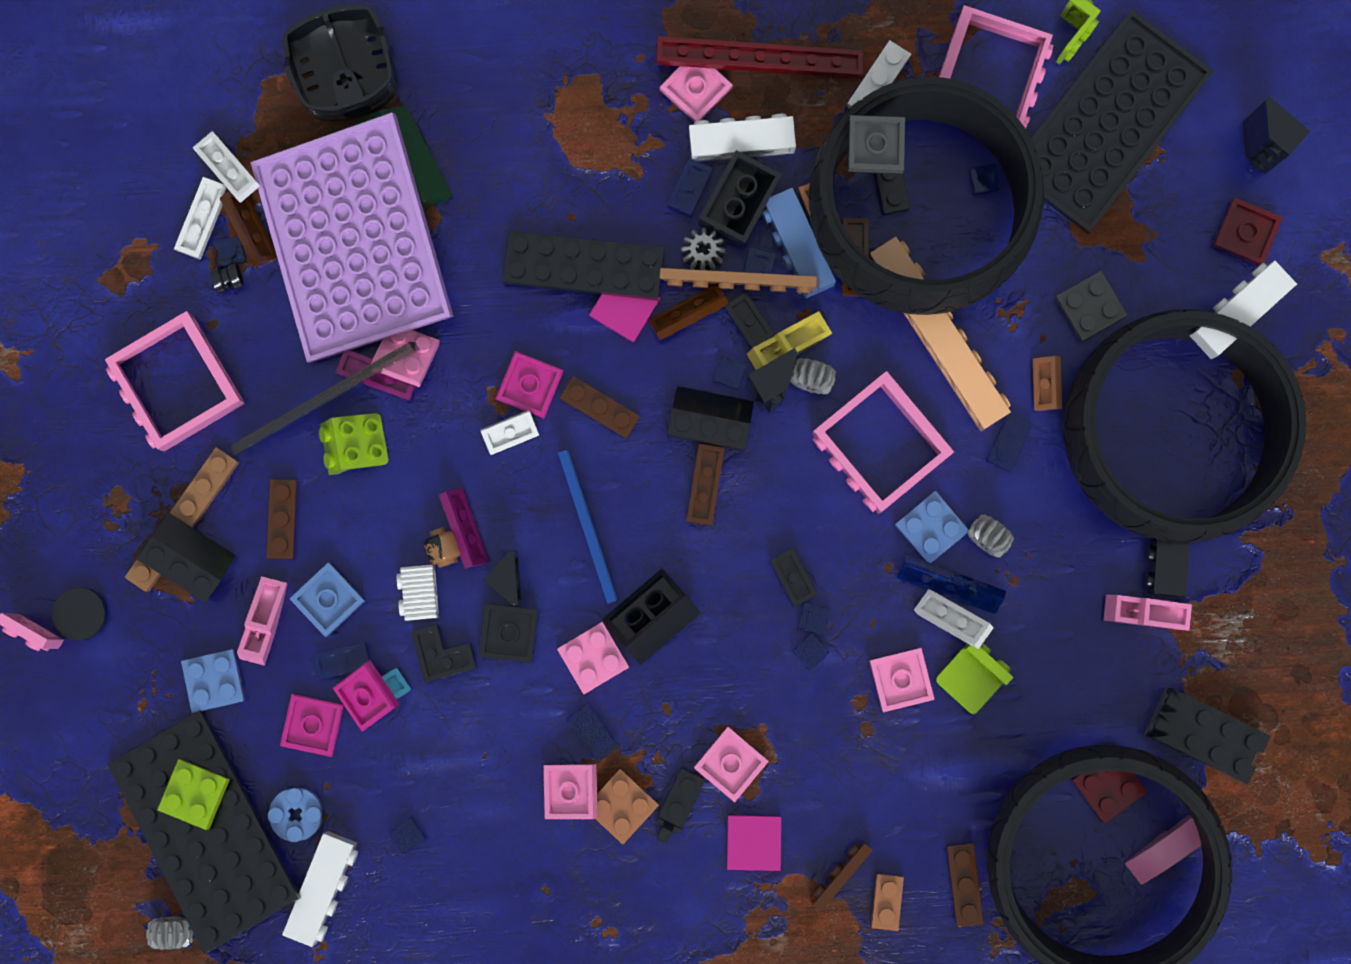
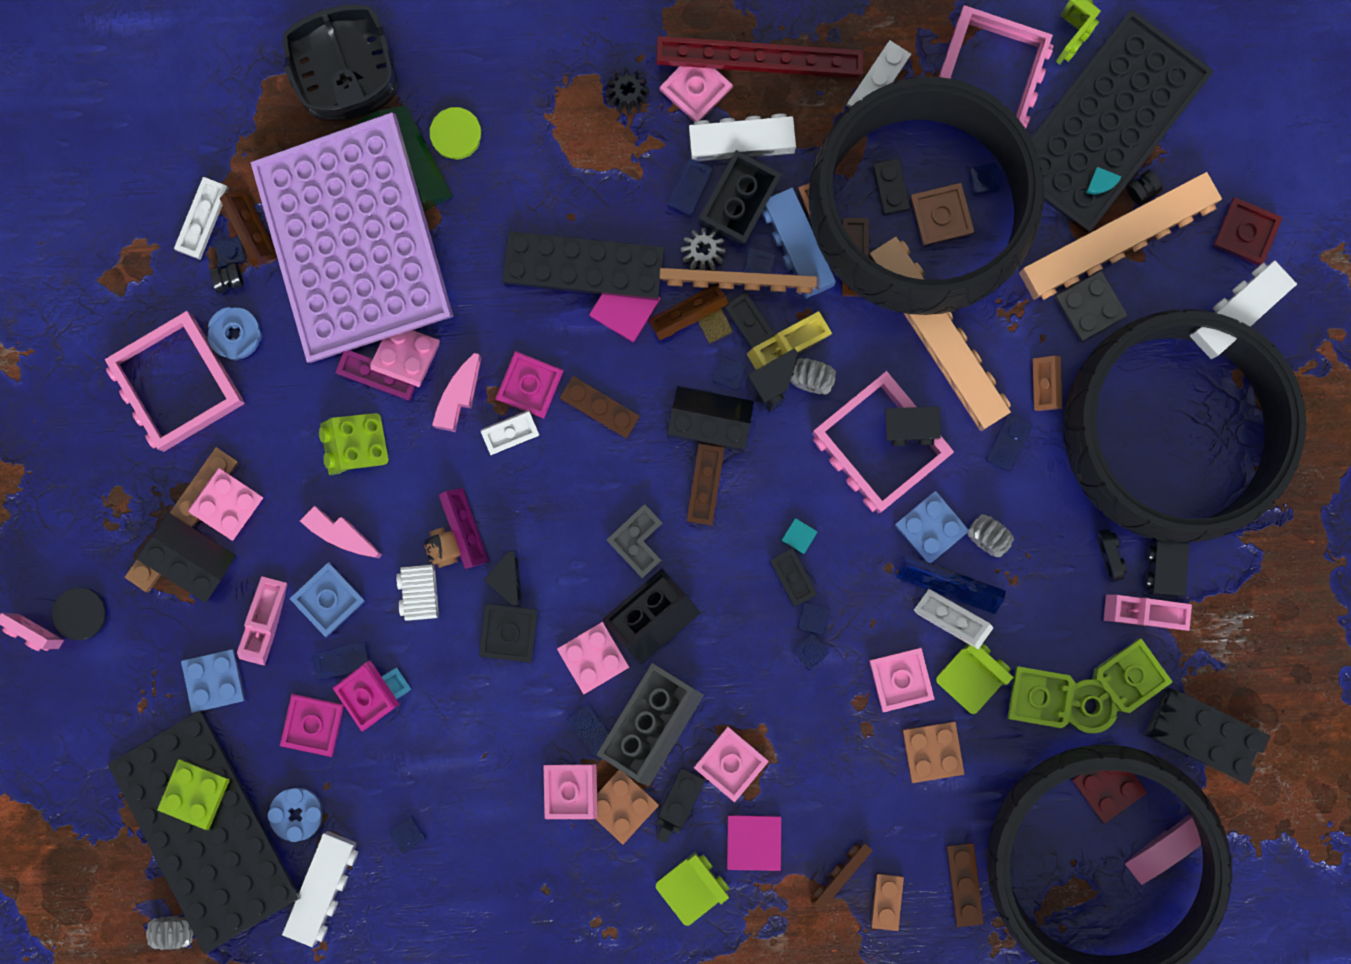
(225, 504): none -> bright pink plate
(226, 166): white plate -> none
(235, 348): none -> medium blue plate
(282, 519): reddish brown plate -> none
(324, 397): clear smoke tile -> none
(340, 533): none -> bright pink slope
(436, 661): black plate -> none
(455, 133): none -> lime tile
(457, 395): none -> bright pink slope
(587, 526): blue tile -> none
(630, 538): none -> dark grey plate
(632, 99): none -> black gear
(650, 725): none -> dark grey slope
(692, 888): none -> lime bracket
(715, 326): none -> clear yellow tile
(799, 536): none -> teal tile
(876, 144): dark grey plate -> none
(912, 425): none -> black brick
(933, 752): none -> nougat plate
(941, 214): none -> nougat plate
(1102, 181): none -> teal tile
(1108, 546): none -> black plate
(1116, 685): none -> lime plate
(1119, 236): none -> light nougat brick
(1144, 187): none -> black wheel
(1271, 135): black slope -> none

